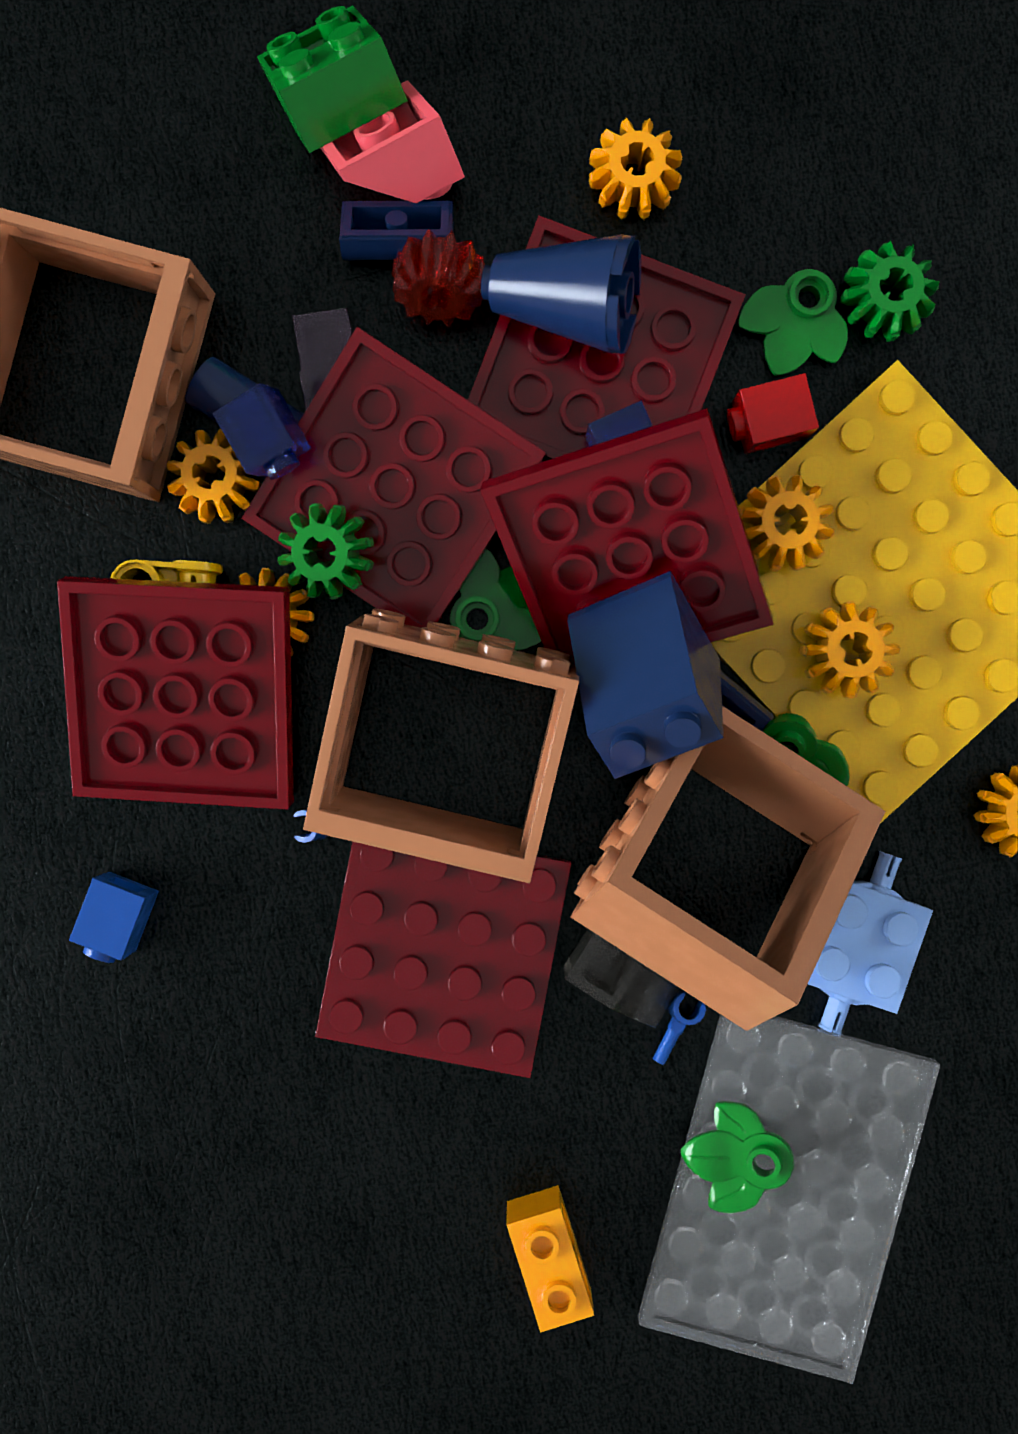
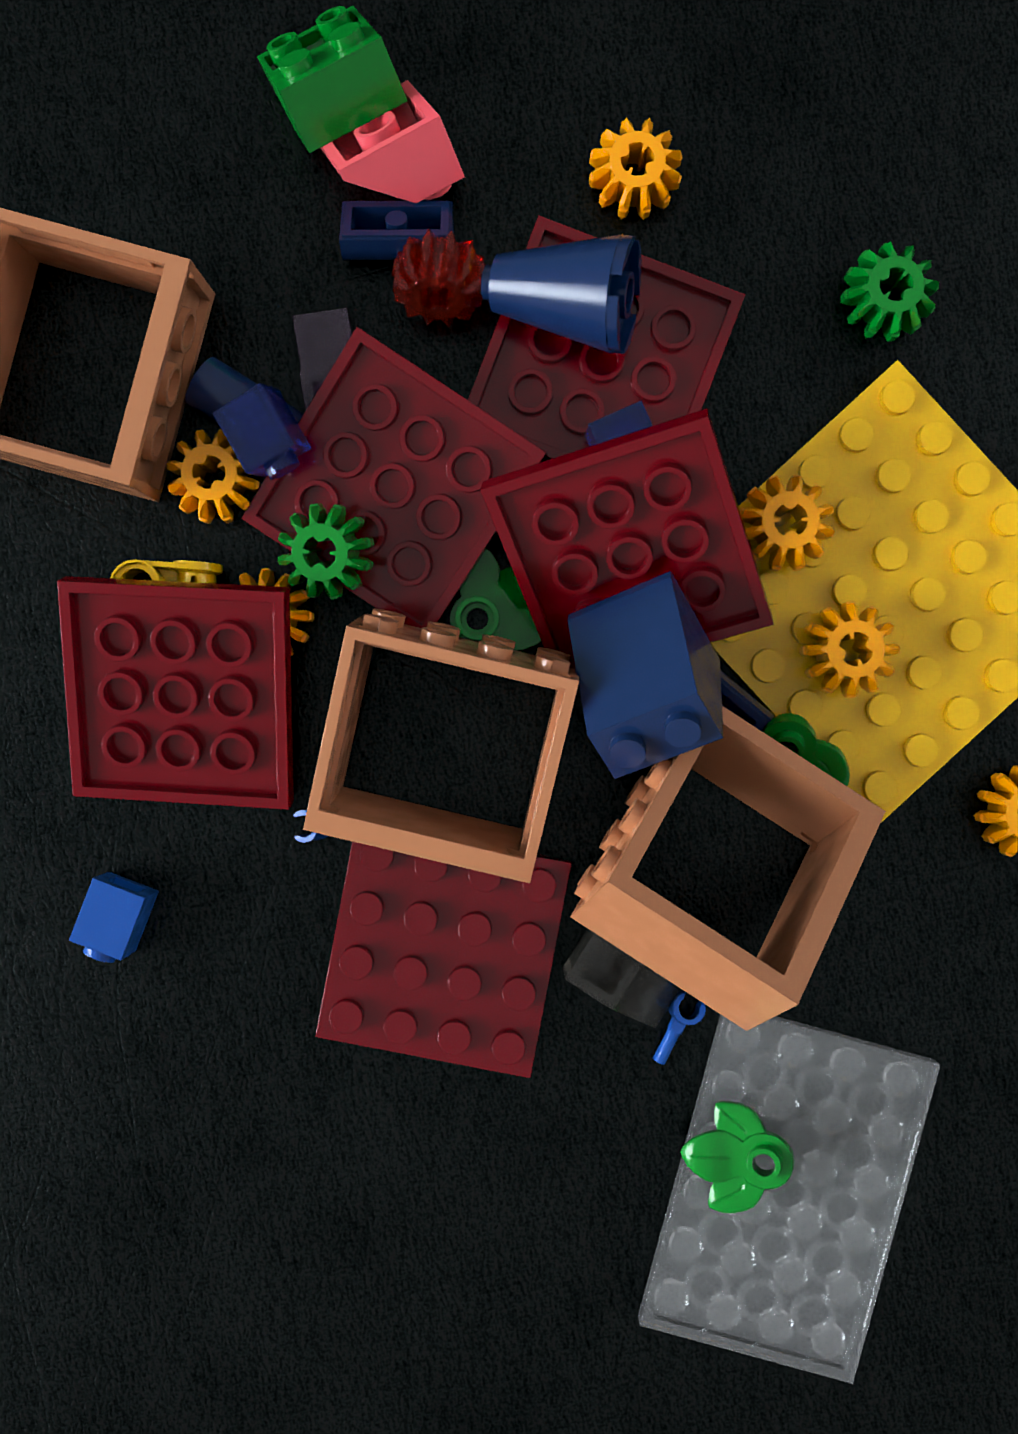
(549, 1259): light orange brick -> none
(772, 414): red brick -> none
(791, 328): green plate -> none
(870, 947): light blue plate -> none

